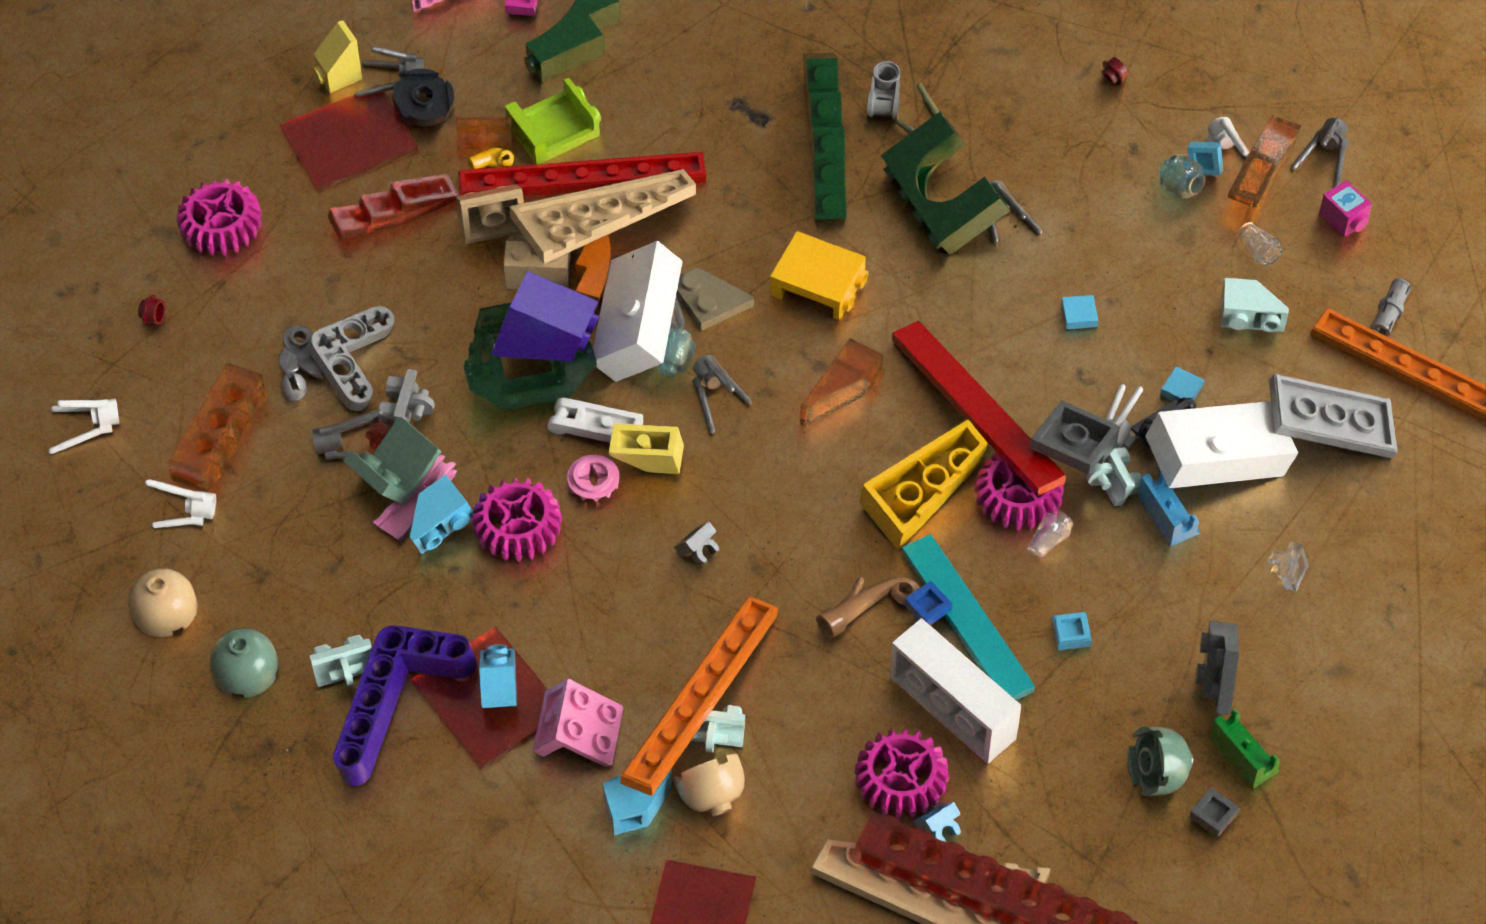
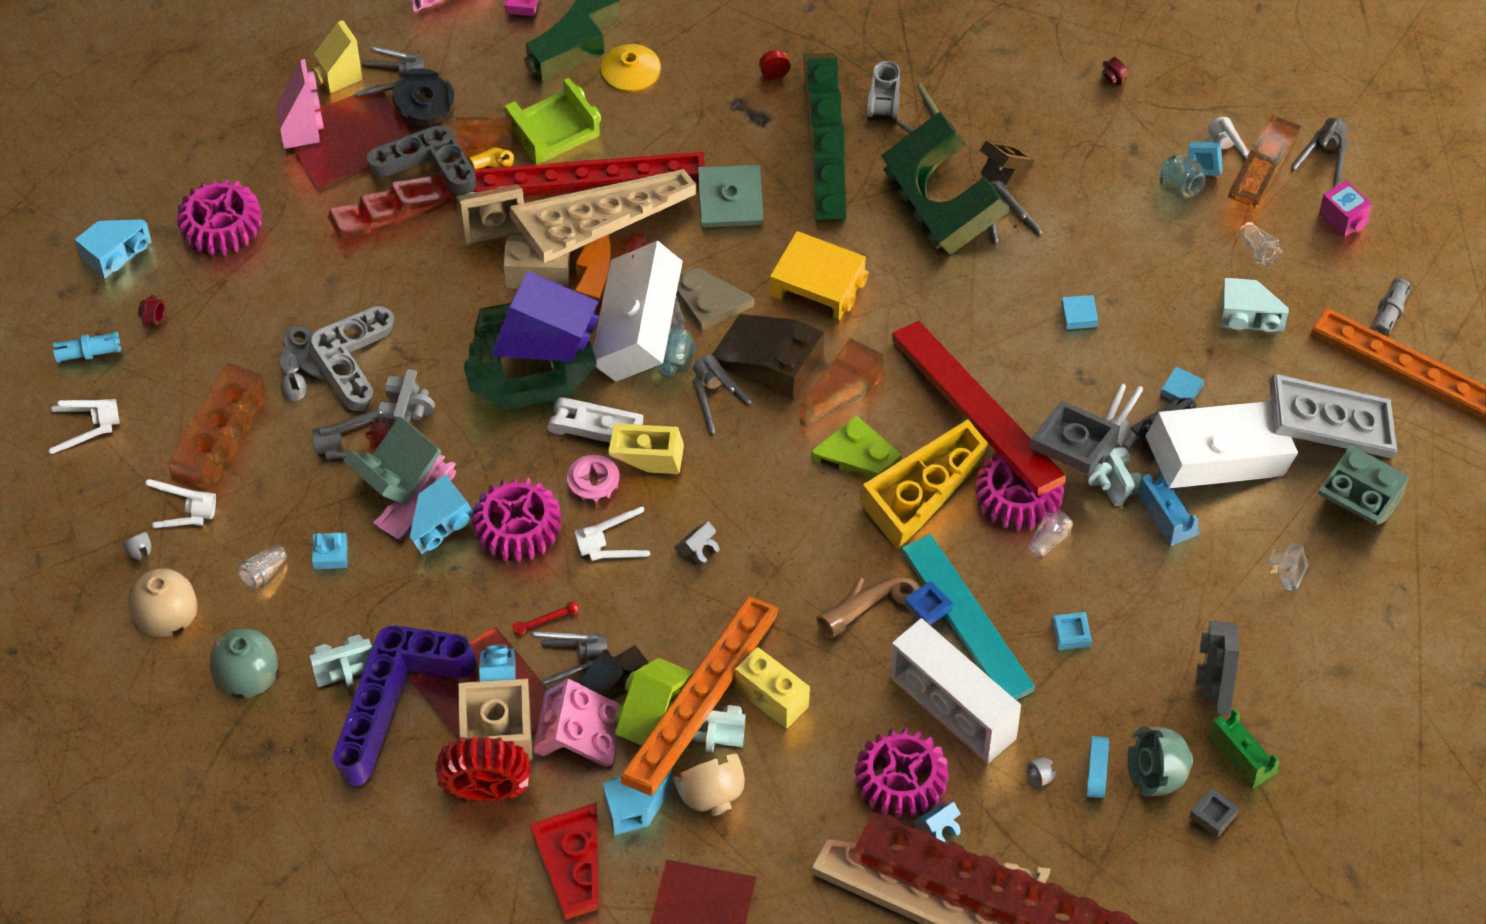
(86, 347): none -> medium azure pin
(111, 244): none -> medium azure slope
(135, 544): none -> light grey hinge
(261, 567): none -> clear cone
(297, 109): none -> bright pink slope
(329, 551): none -> medium azure tile
(433, 151): none -> dark grey beam
(483, 769): none -> red gear
(496, 711): none -> tan slope
(520, 627): none -> red hinge
(571, 858): none -> red wing
(588, 648): none -> flat silver plant
(592, 538): none -> white plant
(609, 673): none -> dark brown slope
(630, 68): none -> yellow dish
(637, 241): none -> clear red plate
(648, 698): none -> lime brick
(730, 196): none -> sand green plate
(771, 352): none -> dark brown slope
(772, 687): none -> light yellow brick
(774, 64): none -> red tile
(857, 450): none -> lime wing
(1004, 162): none -> dark brown slope
(1040, 772): none -> light grey hinge
(1097, 767): none -> medium azure beam
(1365, 486): none -> sand green slope

